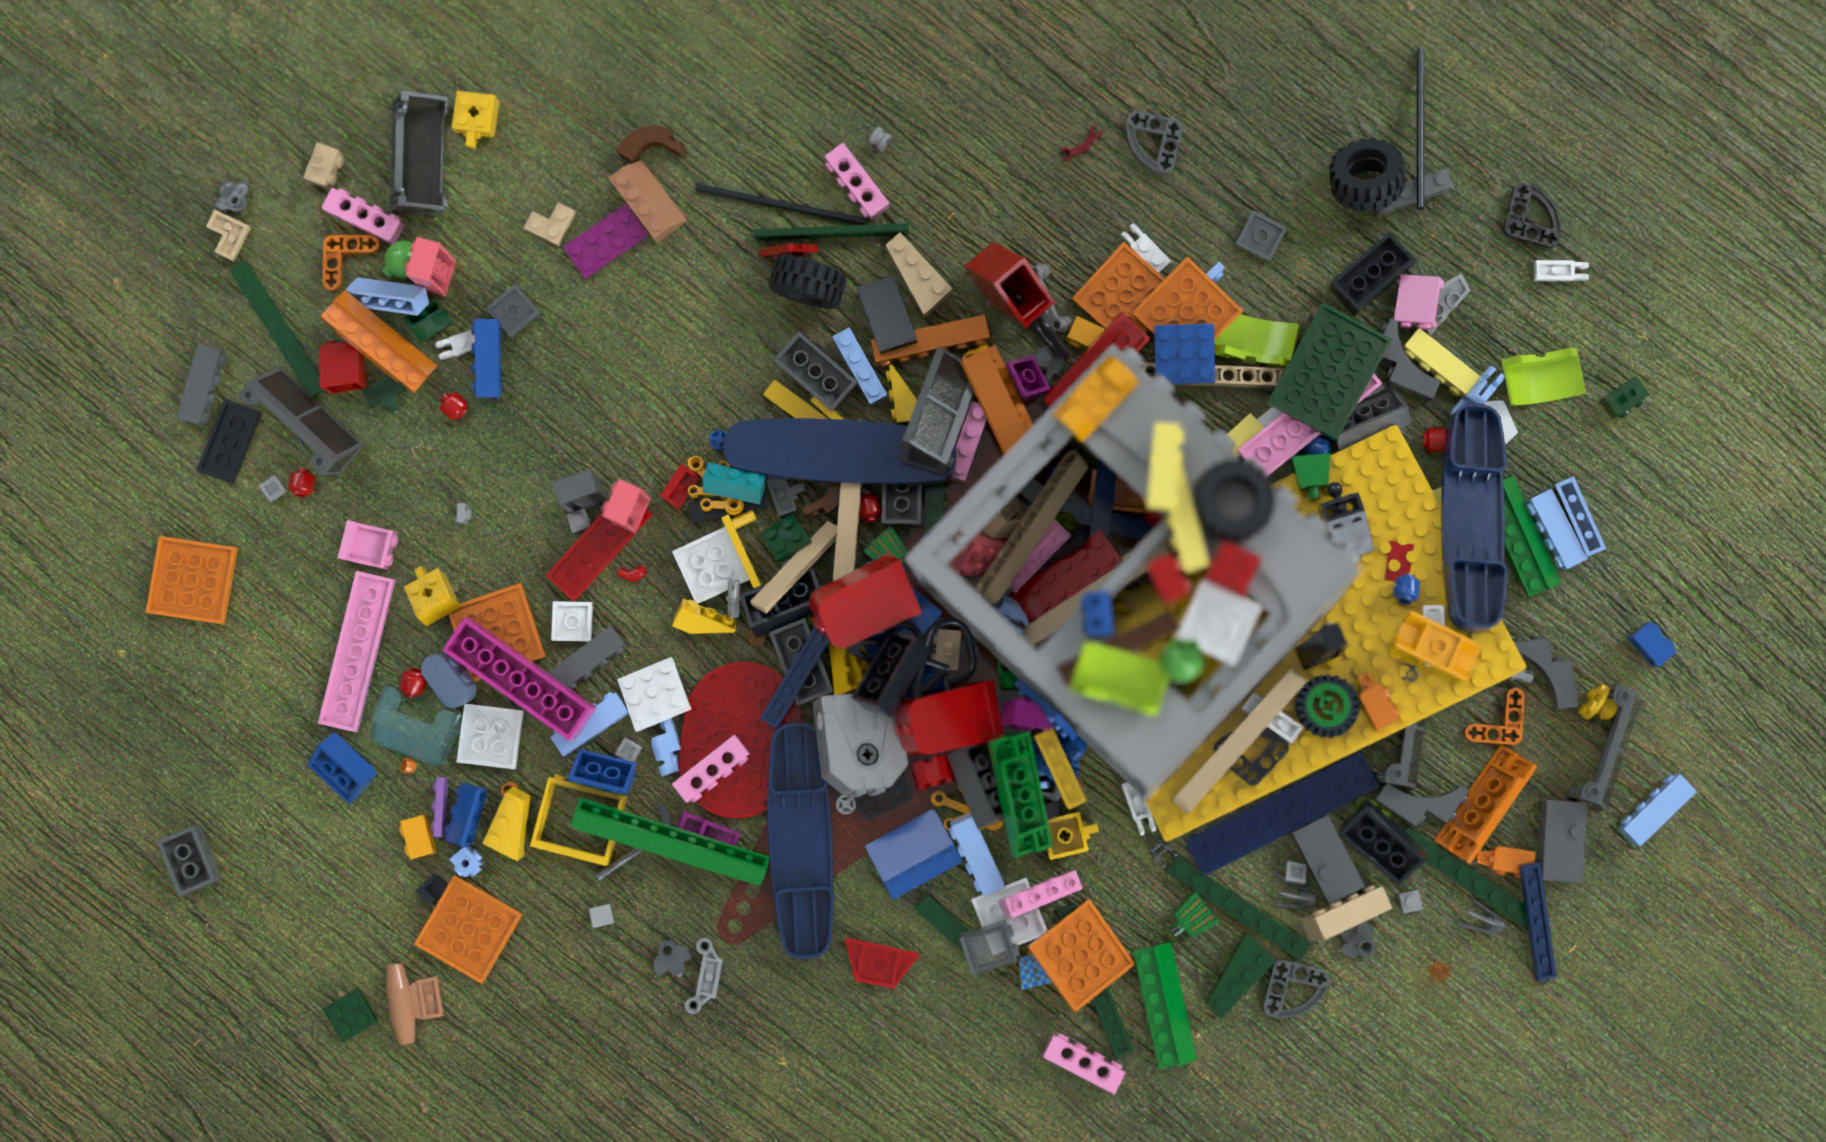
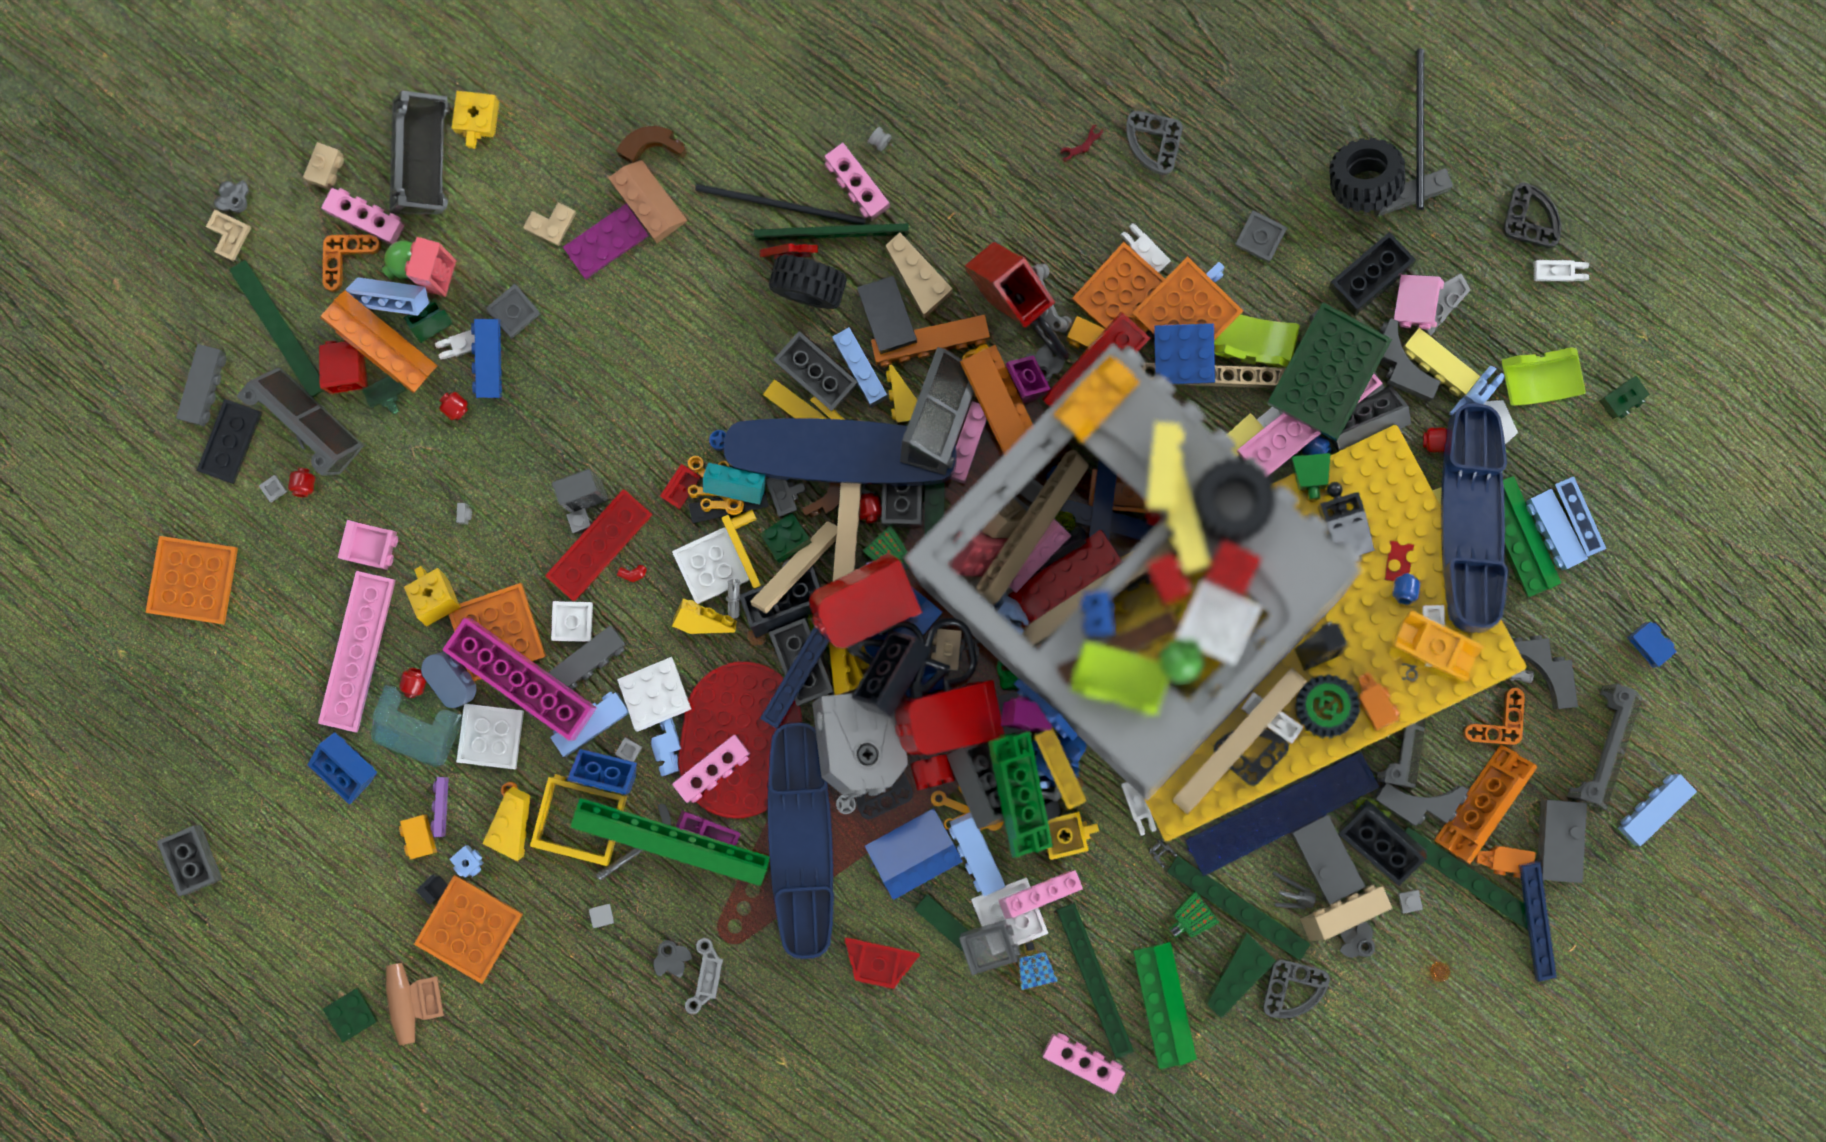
(408, 765): orange hinge -> none
(466, 814): blue slope -> none
(626, 506): coral brick -> none
(1081, 955): orange plate -> none
(1295, 873): light grey plate -> none
(1492, 923): dark grey plant -> none
(1598, 704): yellow plate -> none

